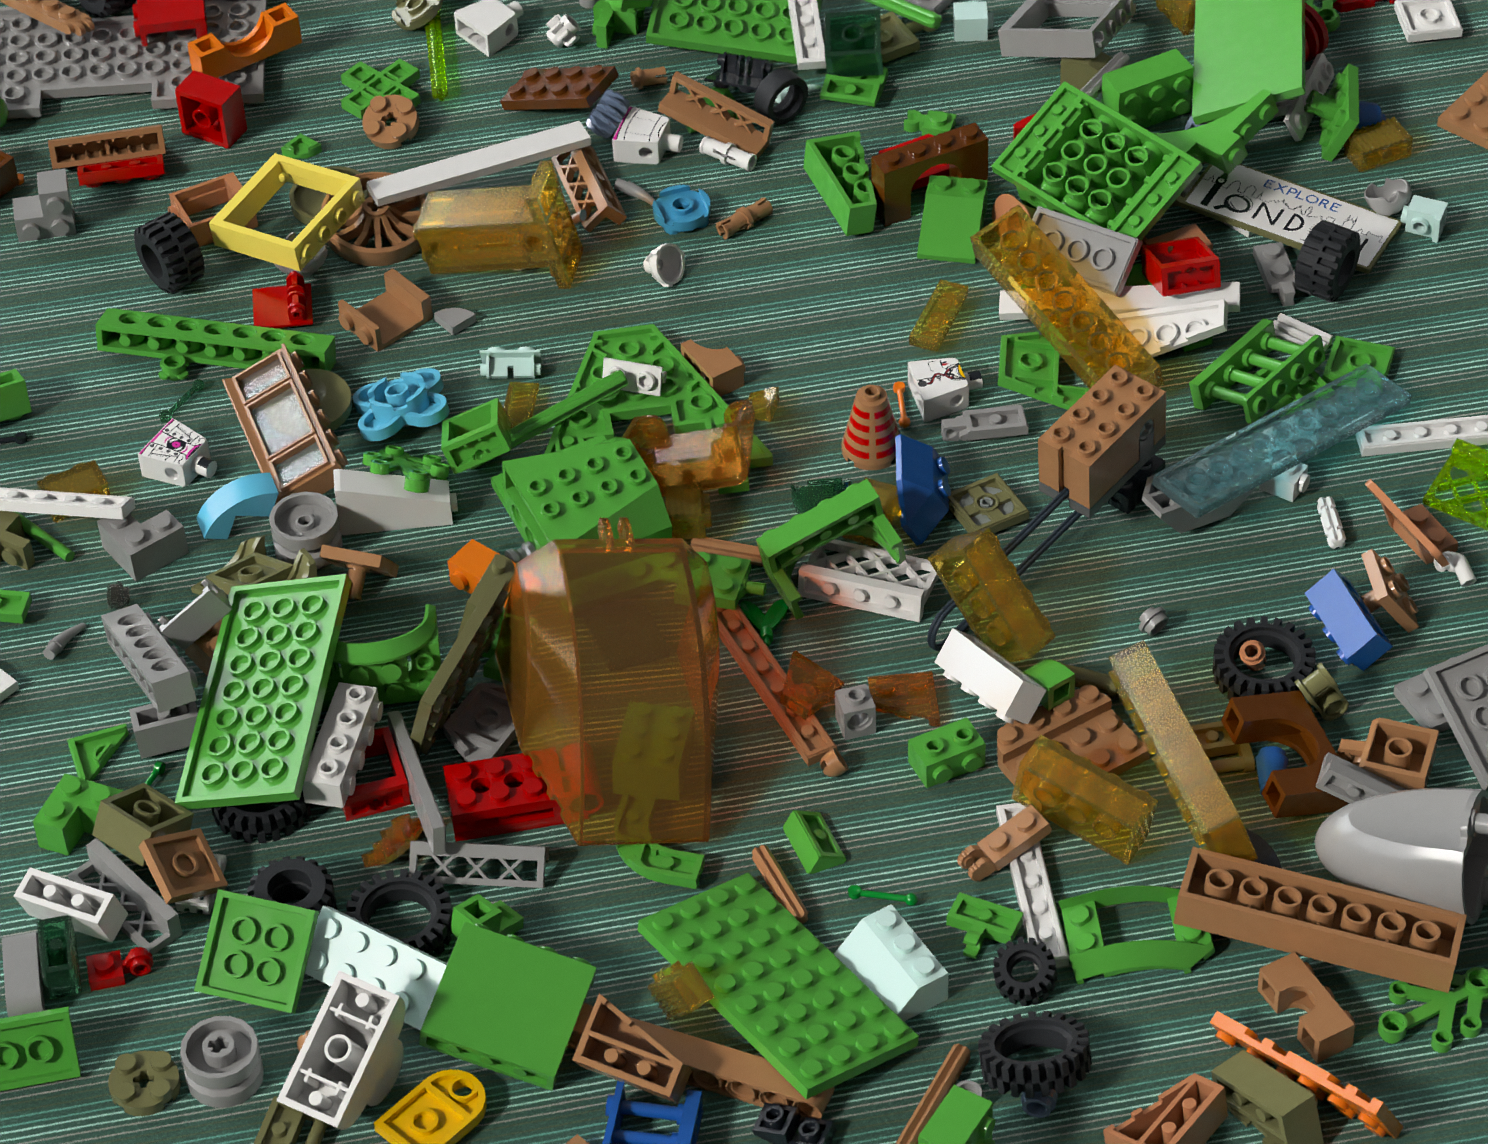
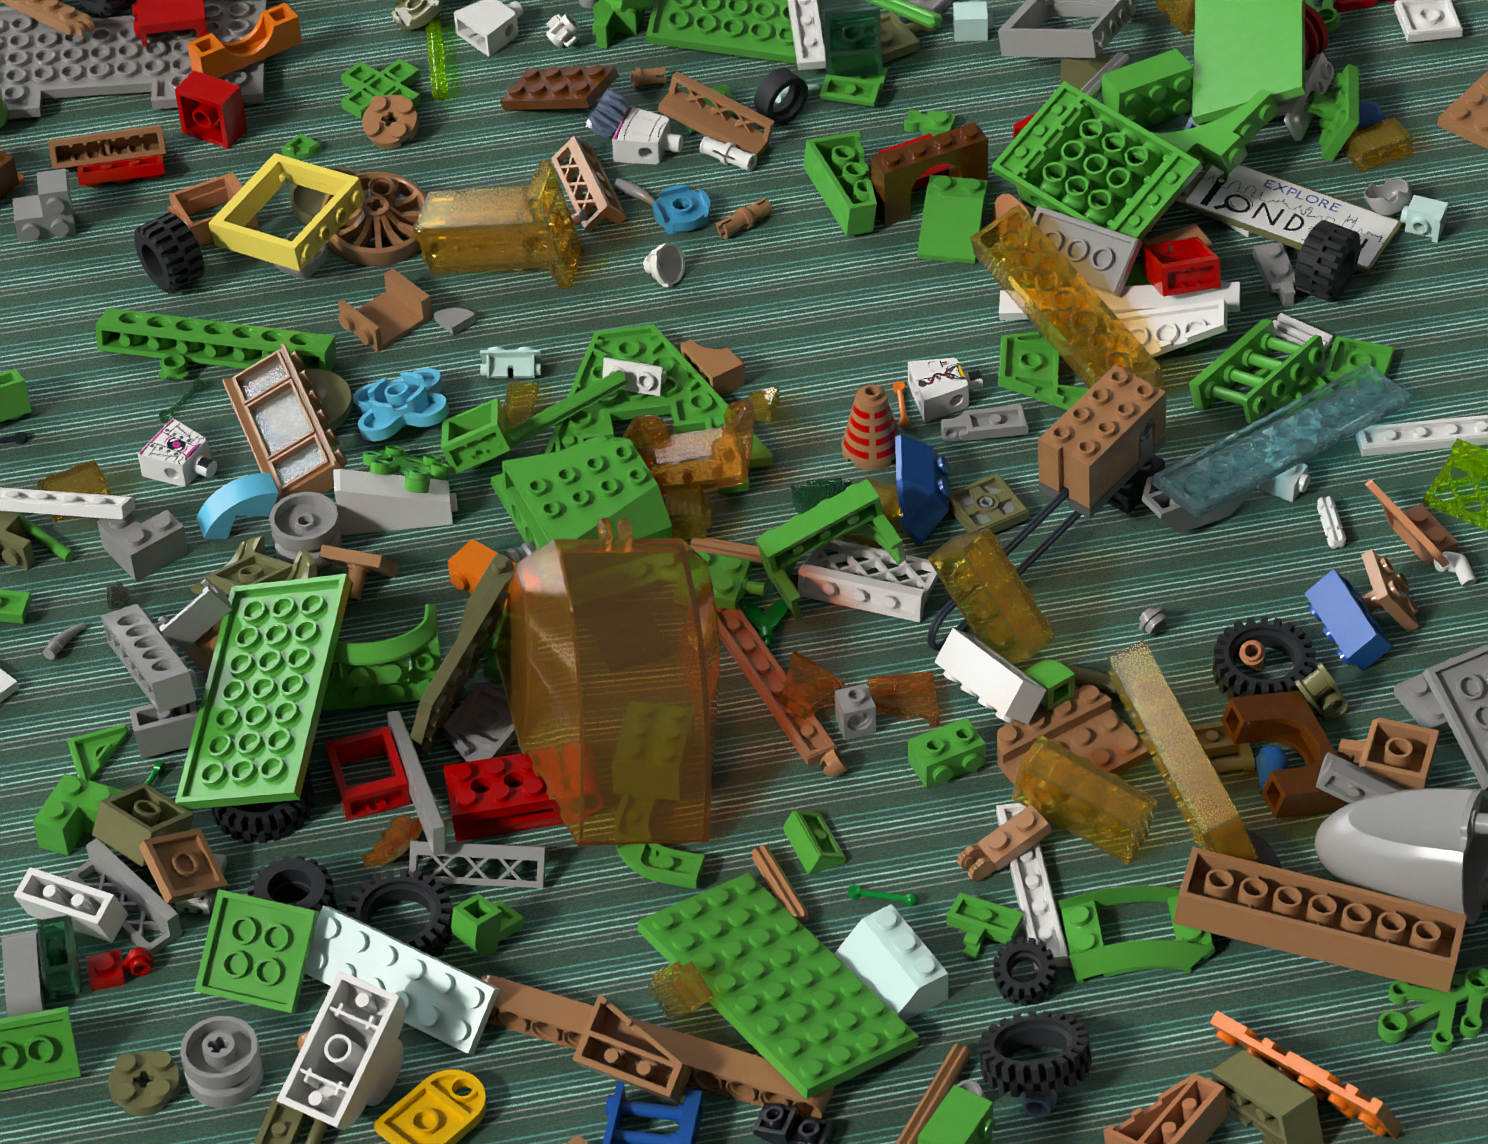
(283, 305): red hinge -> none
(342, 745): white brick -> none
(478, 163): white tile -> none
(507, 1005): bright green panel -> none
(733, 72): black hinge -> none
(938, 315): clear yellow plate -> none
(1293, 984): medium nougat arch -> none

